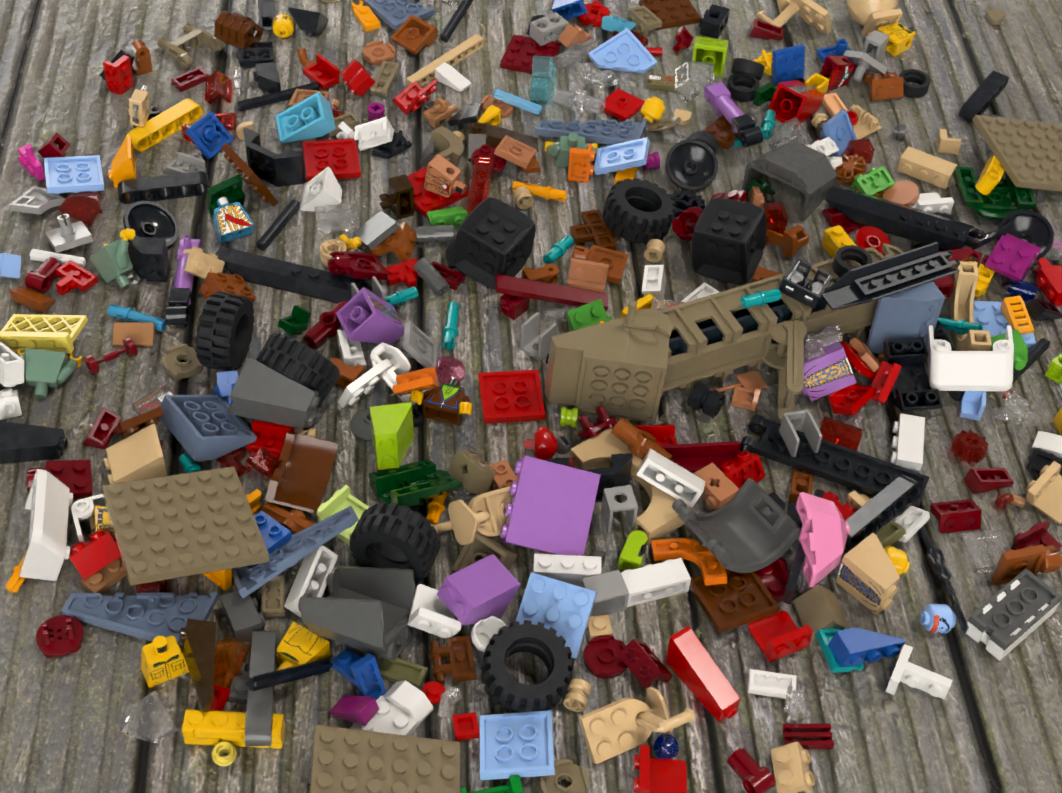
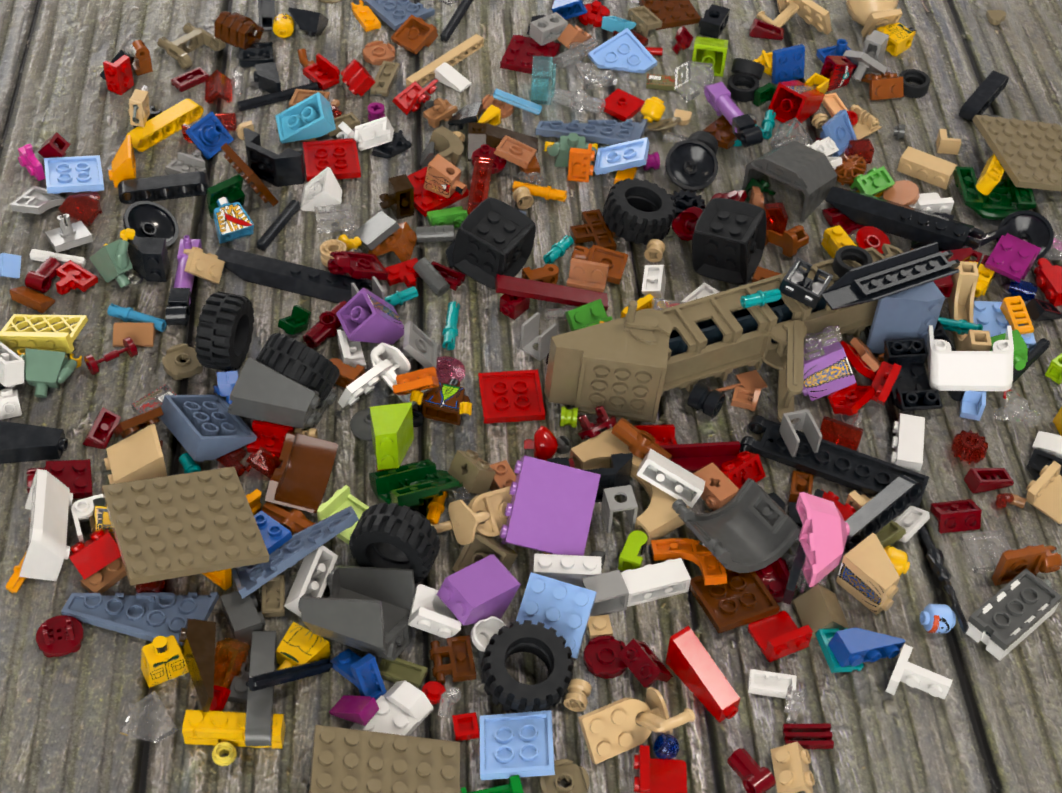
(225, 283): dark orange bracket -> none
(1036, 536): dark red bracket -> none

